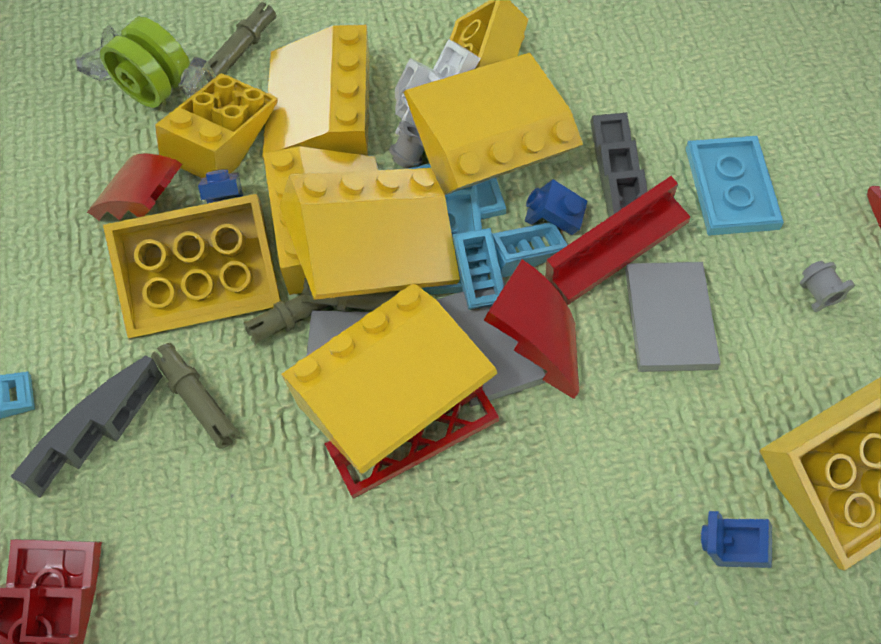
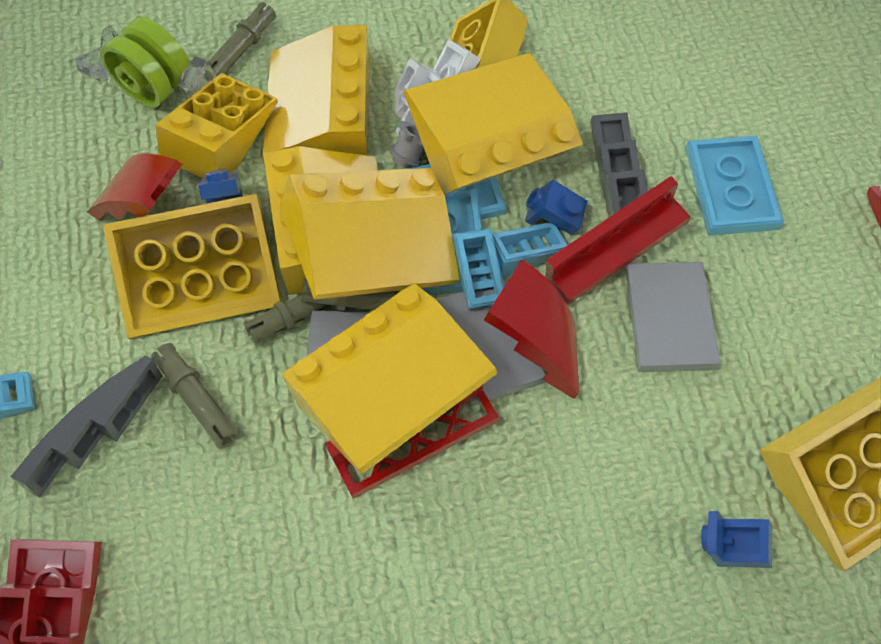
(825, 284): light grey brick -> none

